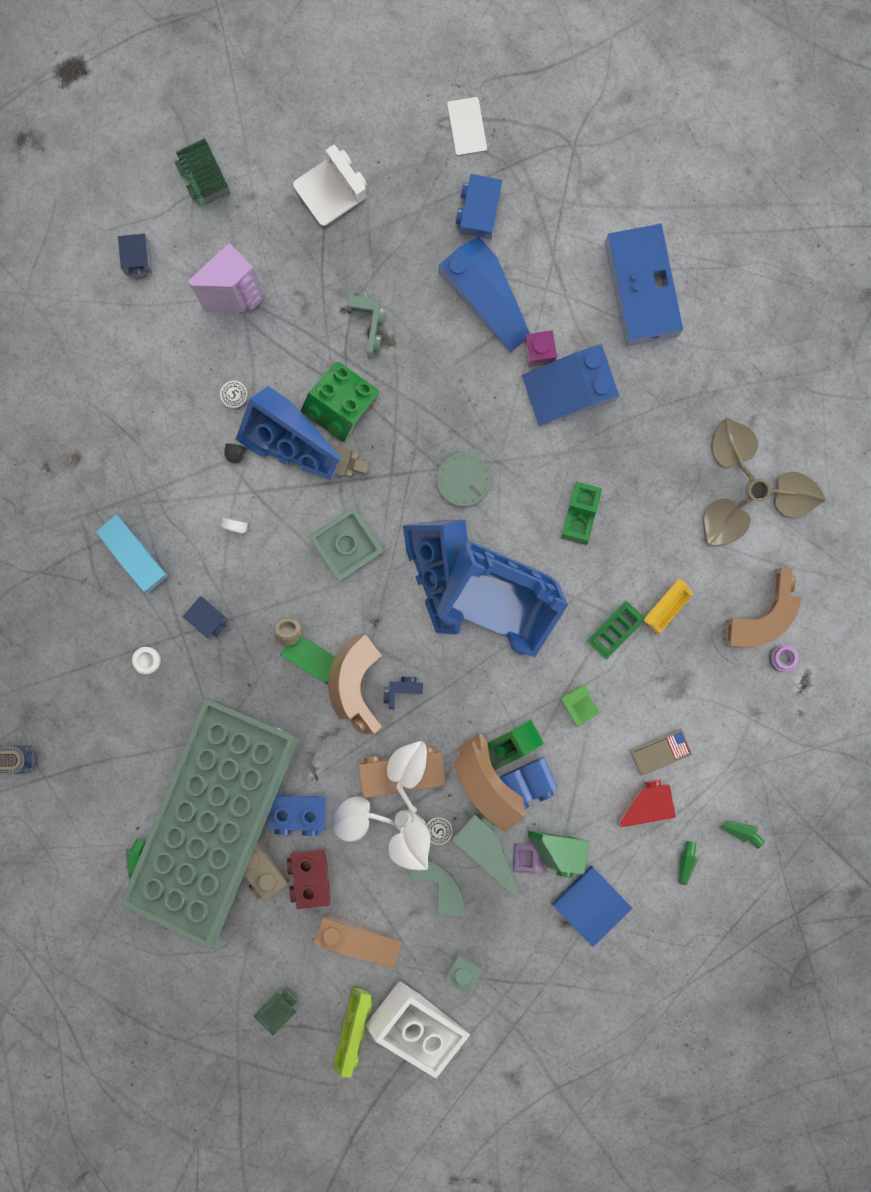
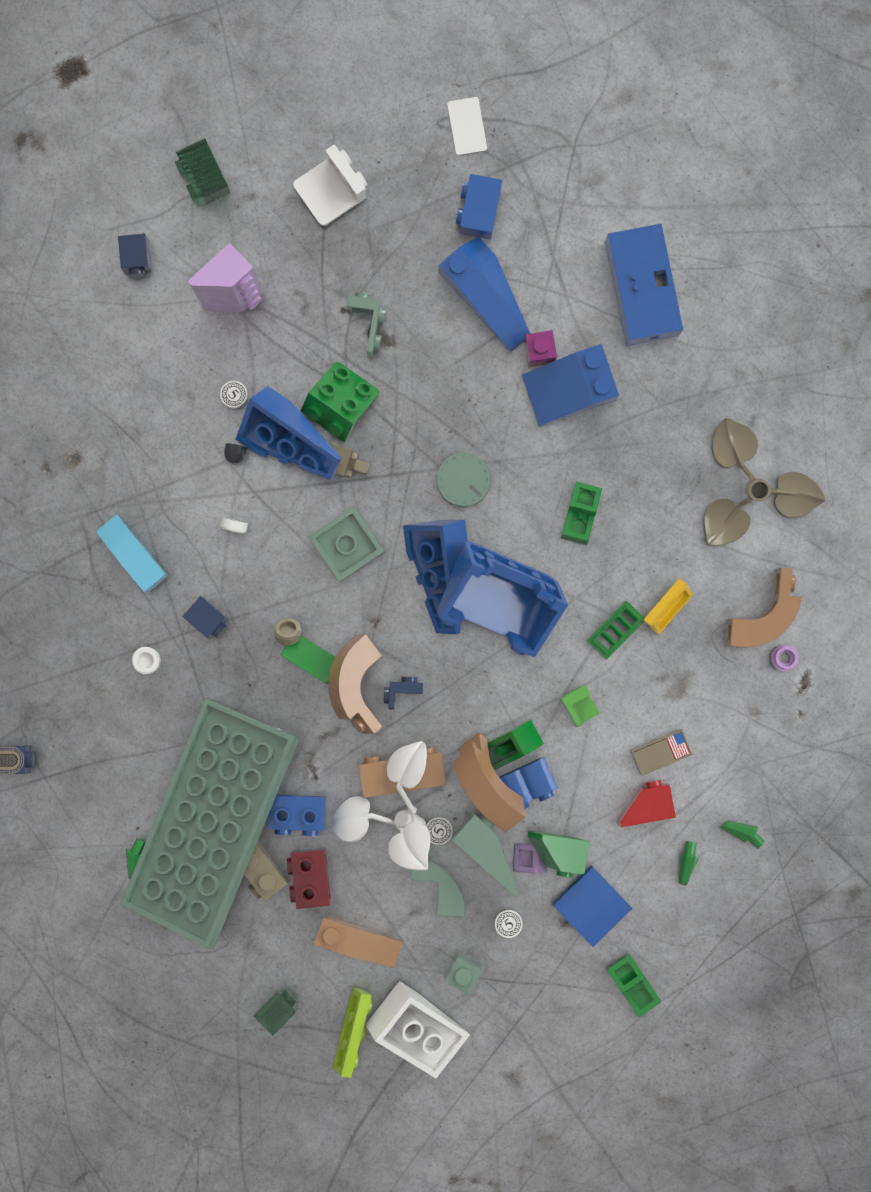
(508, 923): none -> white tile
(634, 986): none -> green slope

